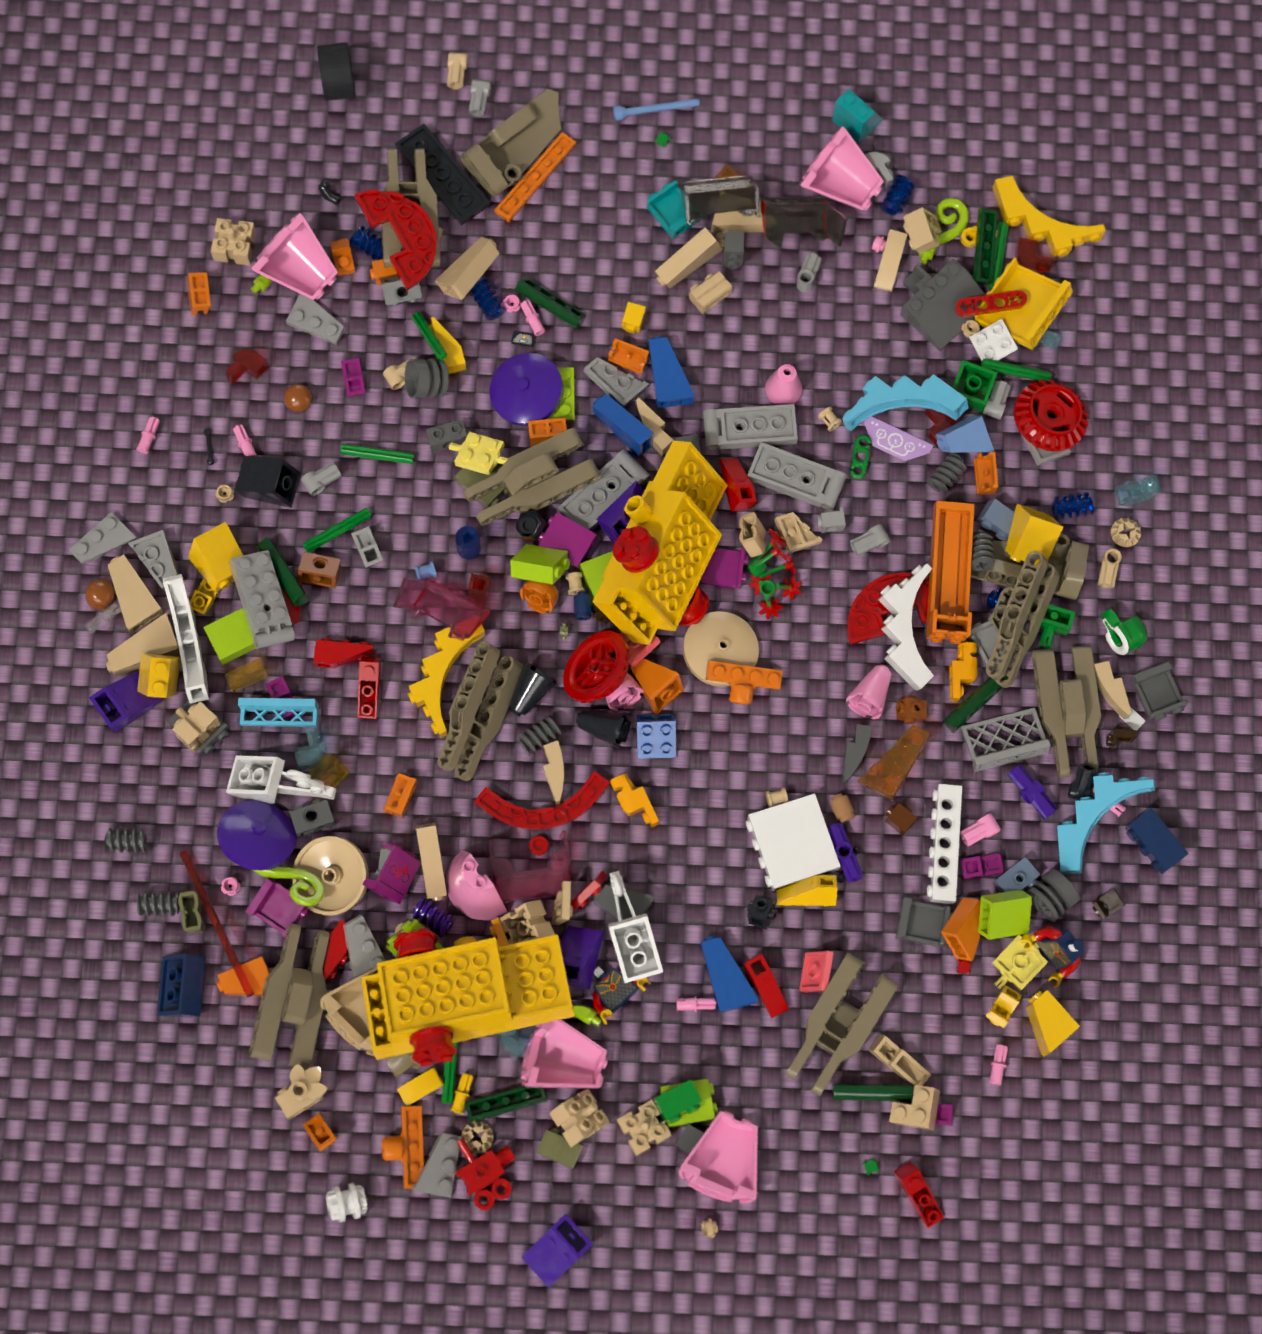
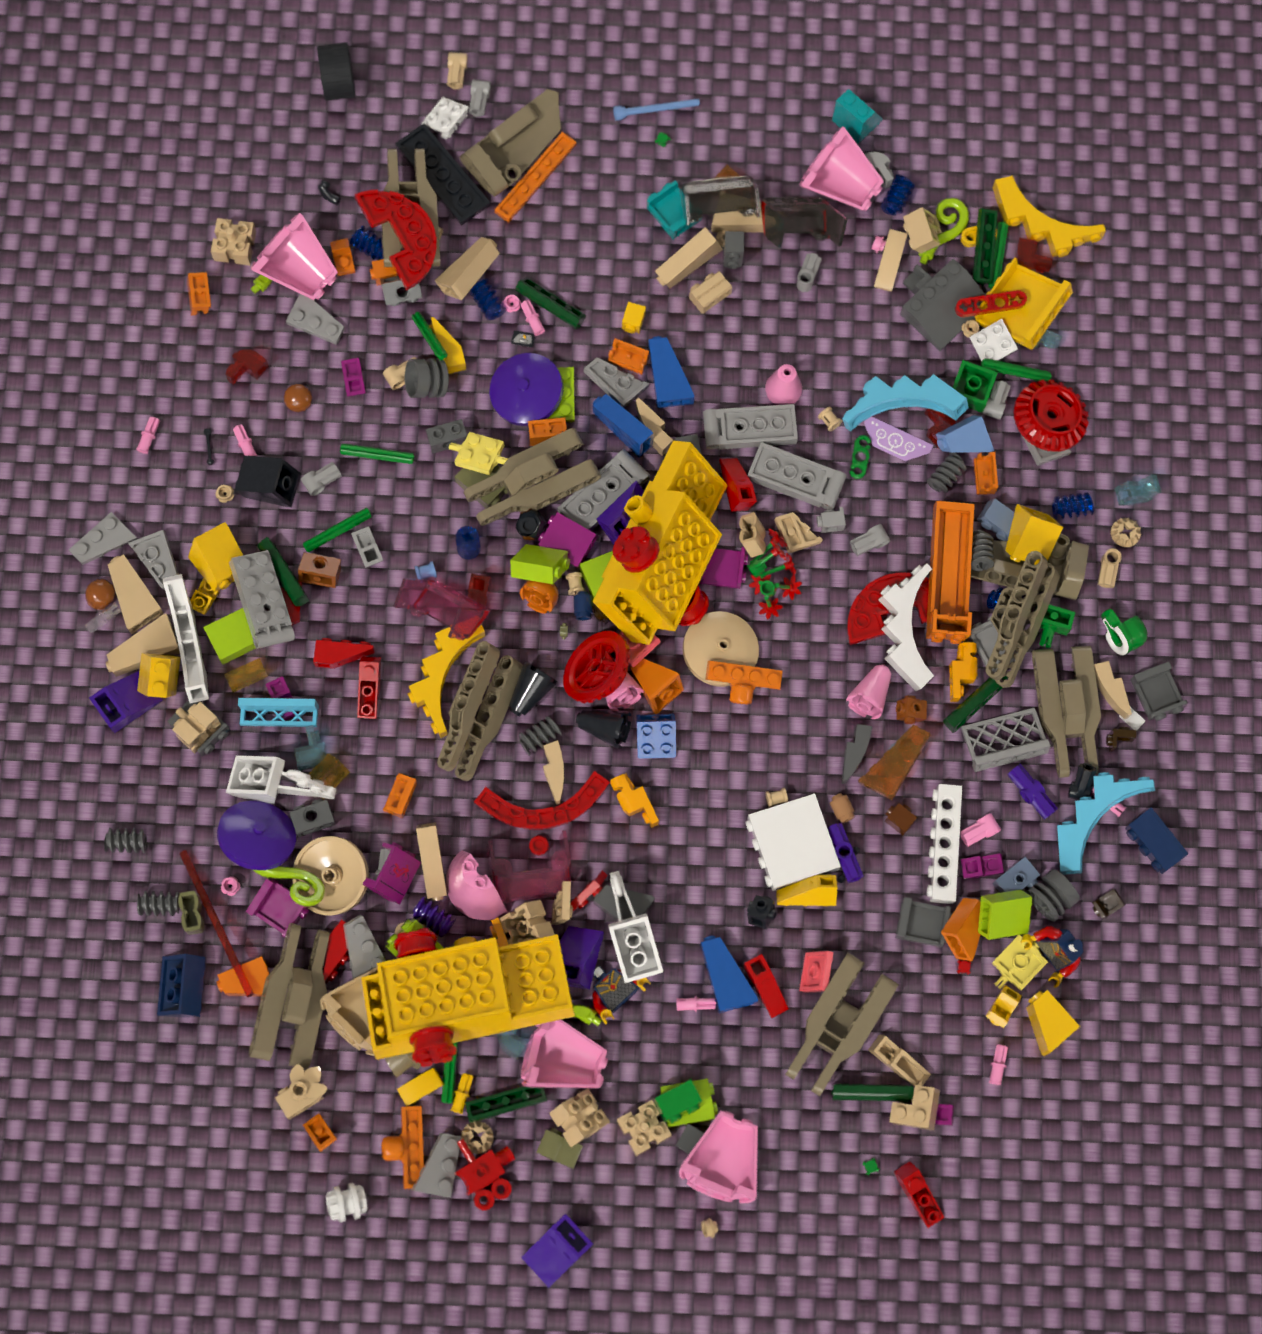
(446, 117): none -> white hinge

